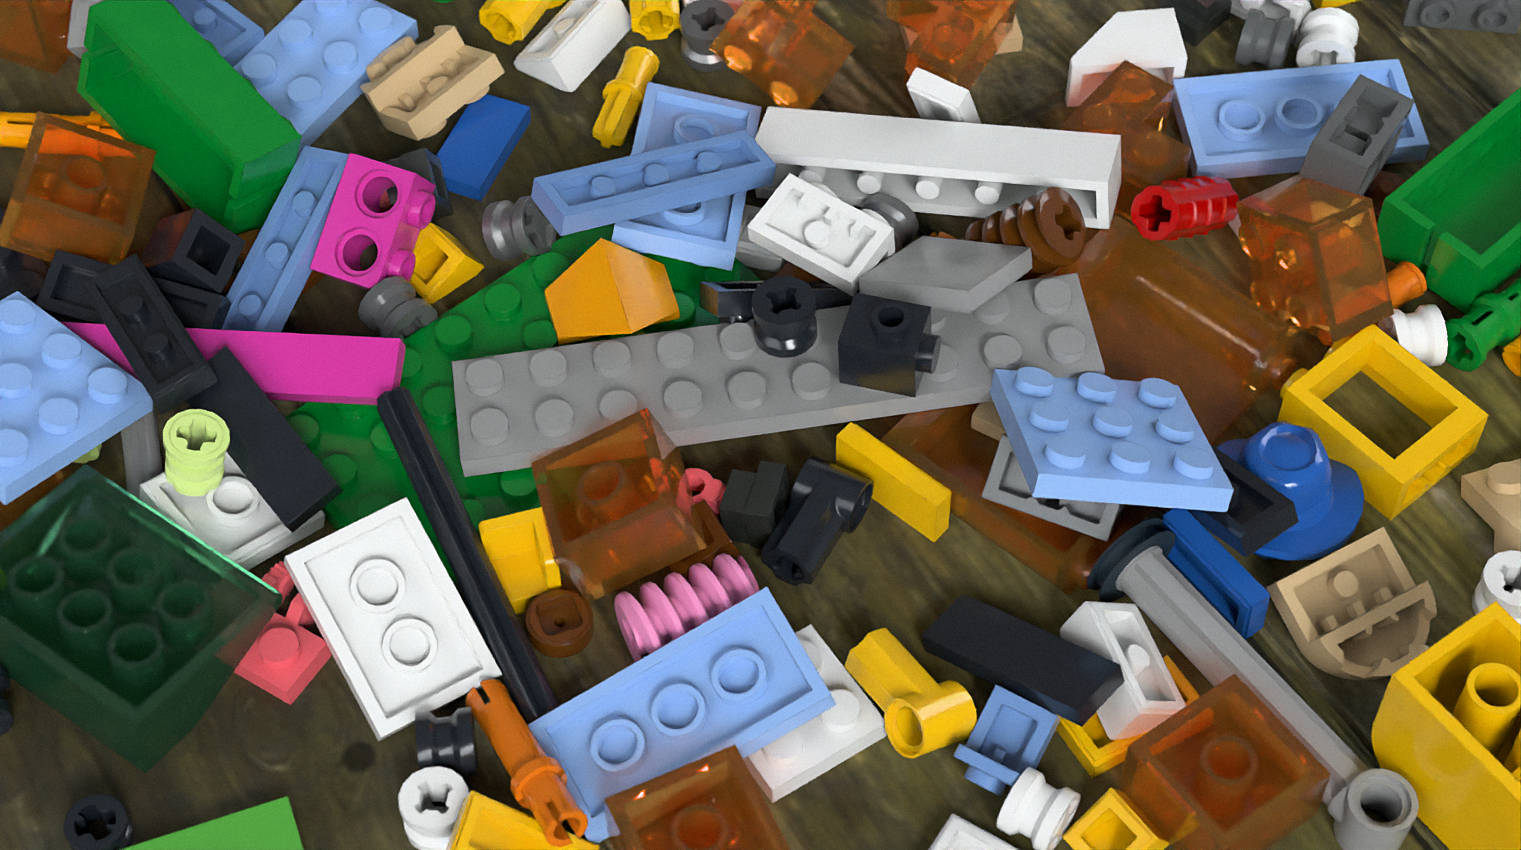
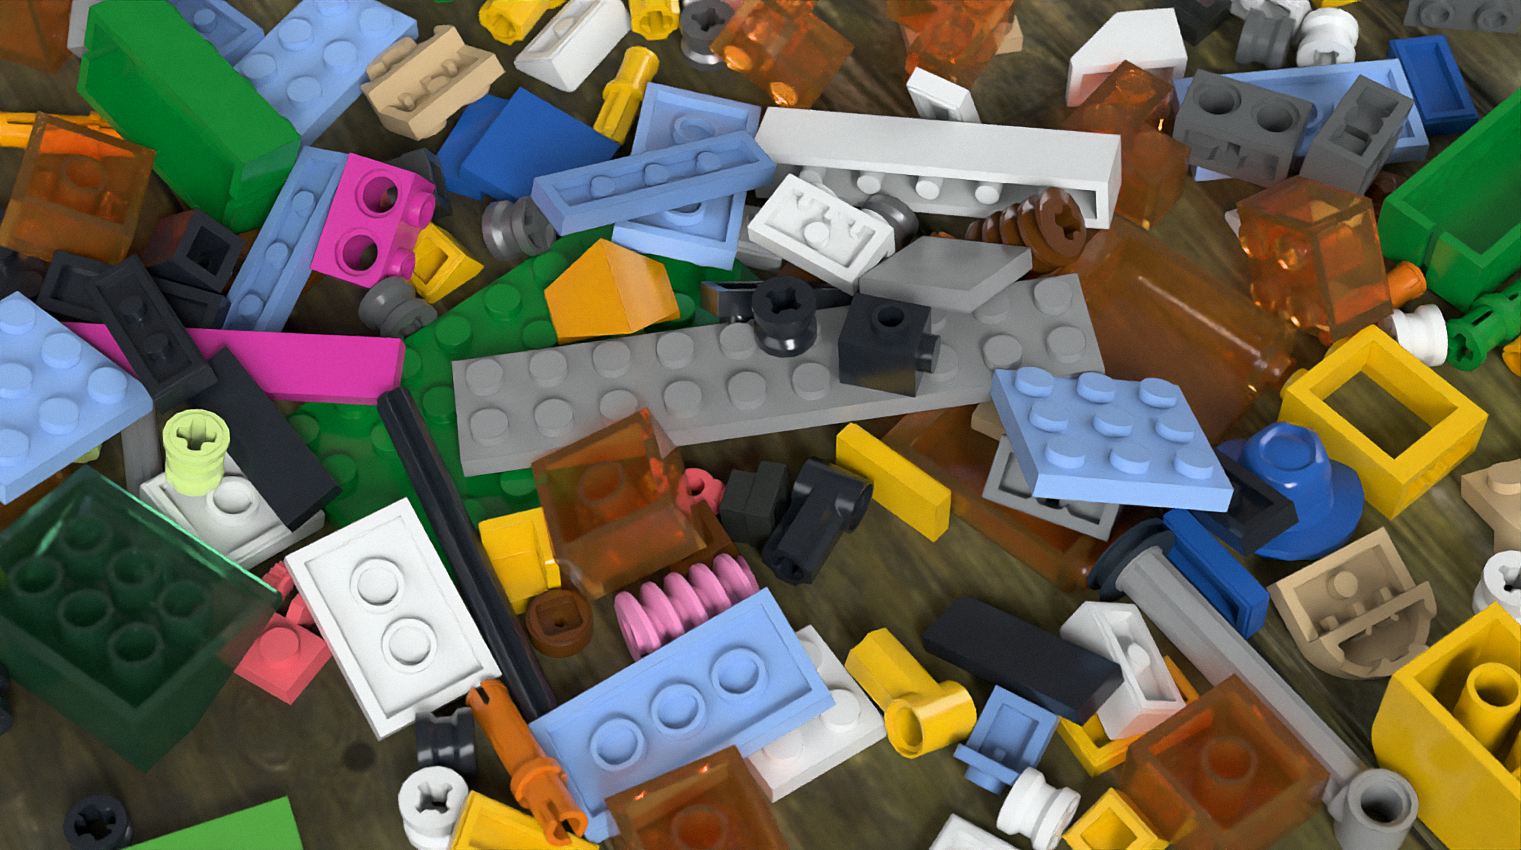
(531, 142): none -> blue tile
(1184, 208): red axle -> none
(1241, 128): none -> dark grey brick
(1435, 84): none -> blue tile

